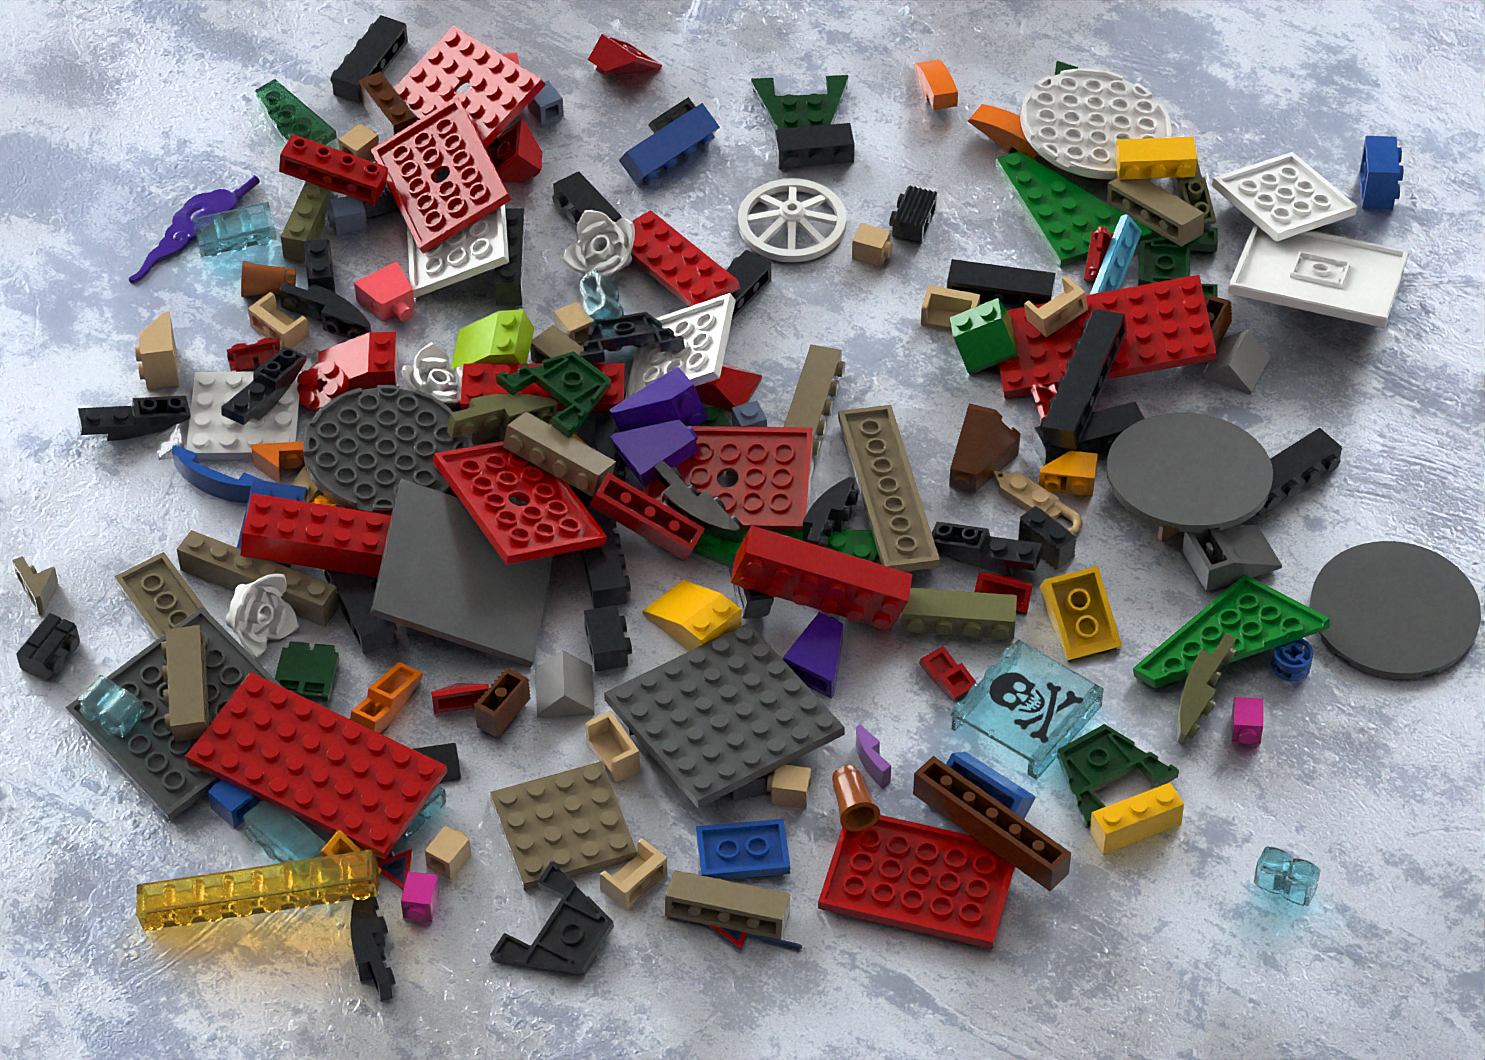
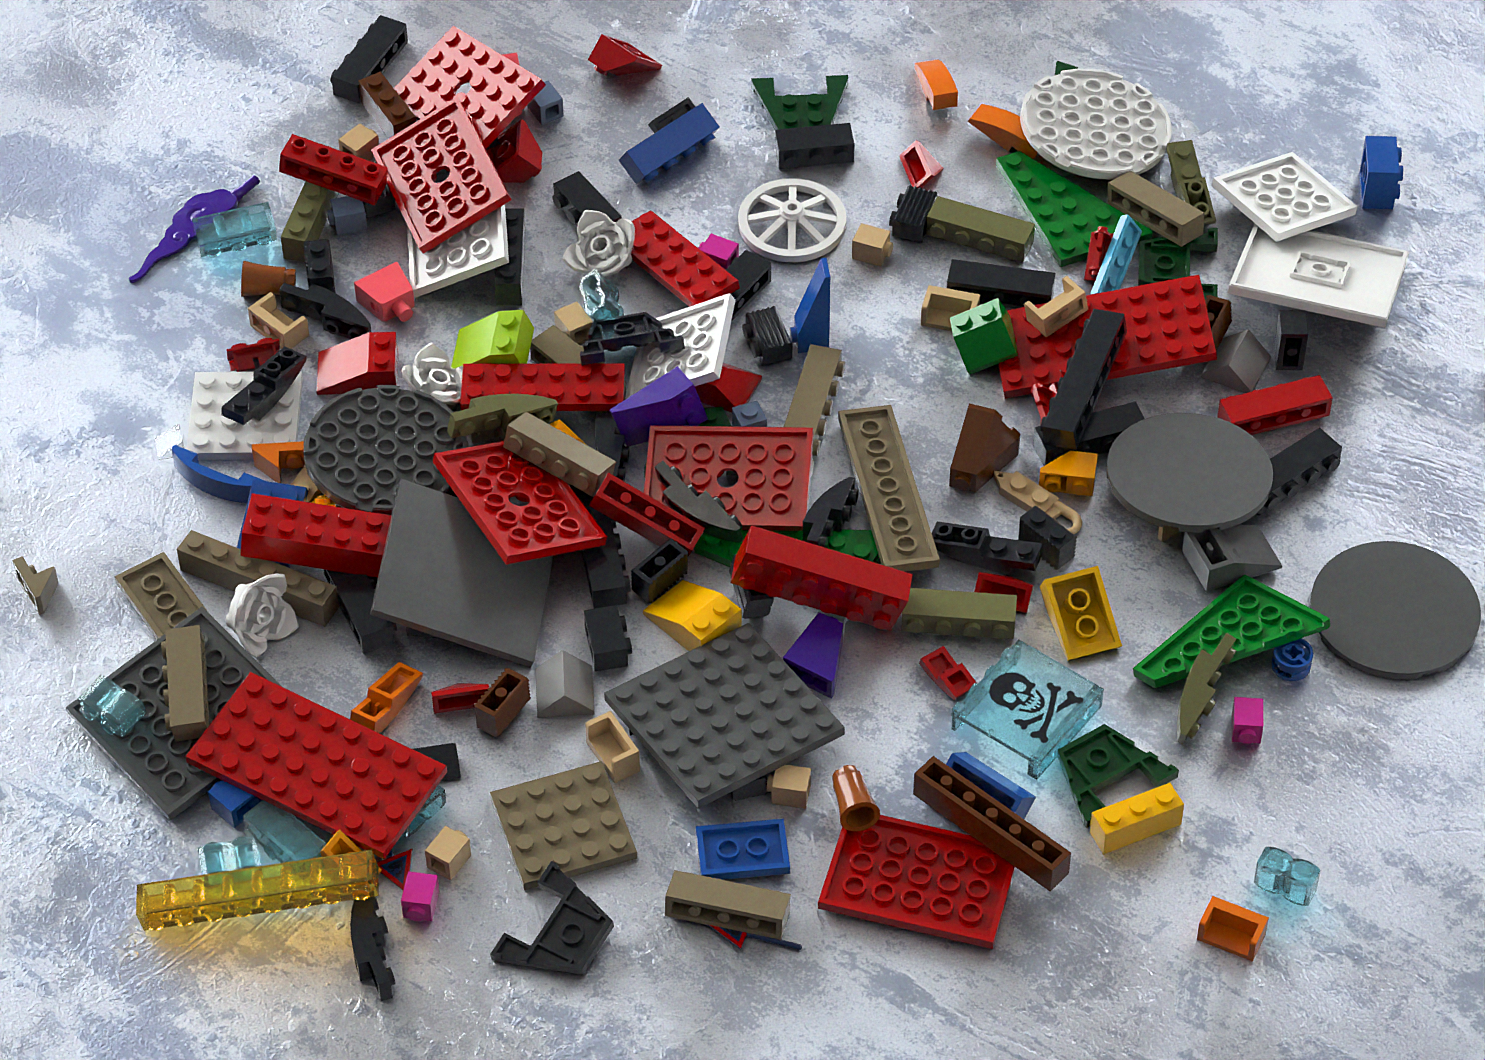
(48, 647): black brick -> none
(141, 419): black slope -> none
(158, 354): tan slope -> none
(229, 856): none -> clear light blue brick
(291, 115): clear green wing -> none
(308, 671): dark green plate -> none
(318, 375): red plate -> none
(566, 379): dark green wing -> none
(636, 876): tan panel -> none
(650, 445): dark purple slope -> none
(659, 571): none -> black brick
(720, 250): none -> dark pink brick
(767, 336): none -> black brick
(813, 313): none -> blue wedge
(869, 753): medium lavender slope -> none
(919, 164): none -> slope
(980, 229): none -> olive brick
(1156, 158): yellow brick -> none
(1232, 928): none -> orange panel
(1277, 405): none -> red brick
(1290, 340): none -> black brick

